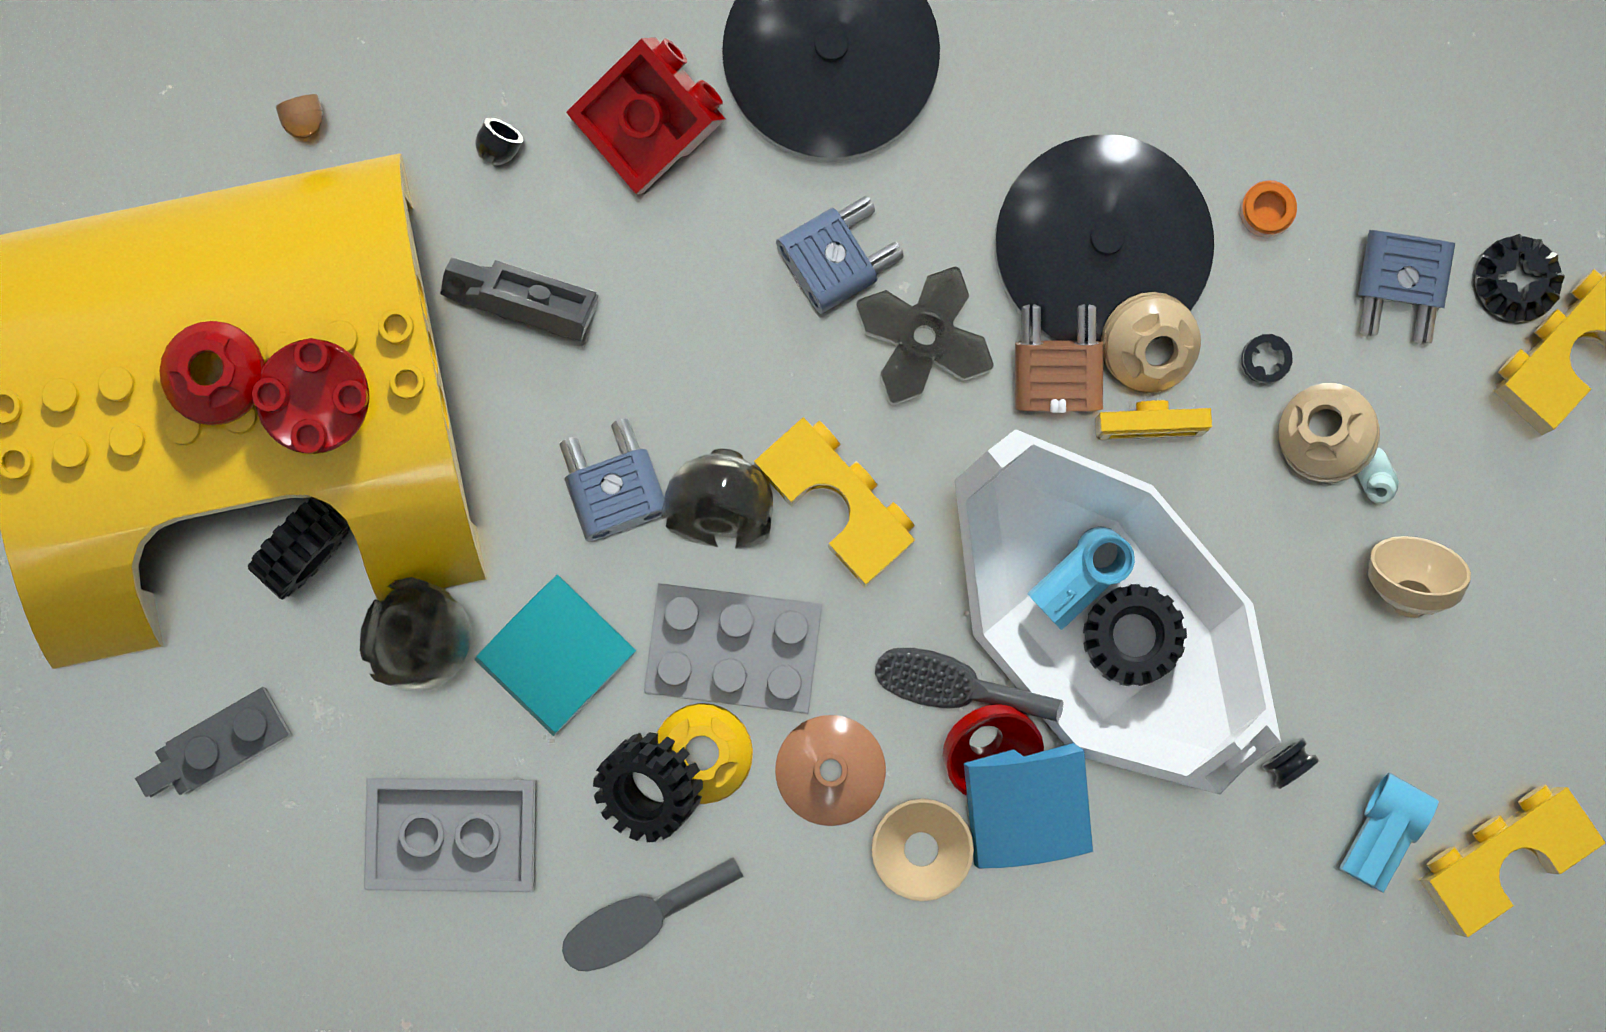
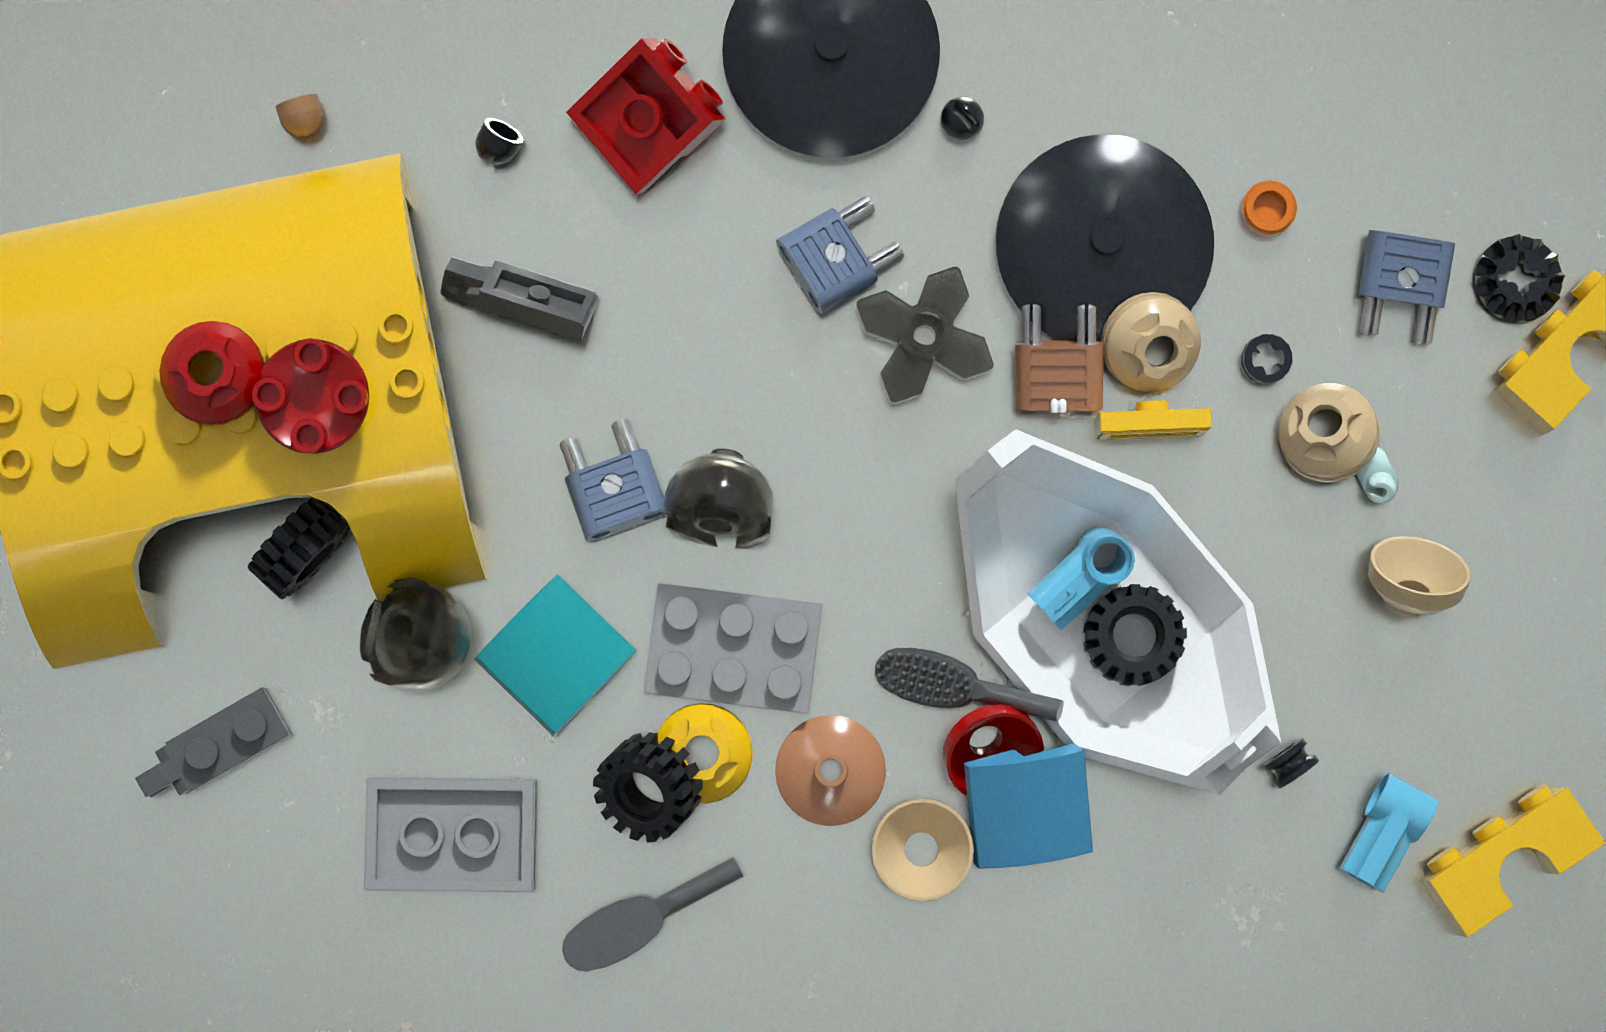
(807, 461): yellow arch -> none
(954, 127): none -> black hinge

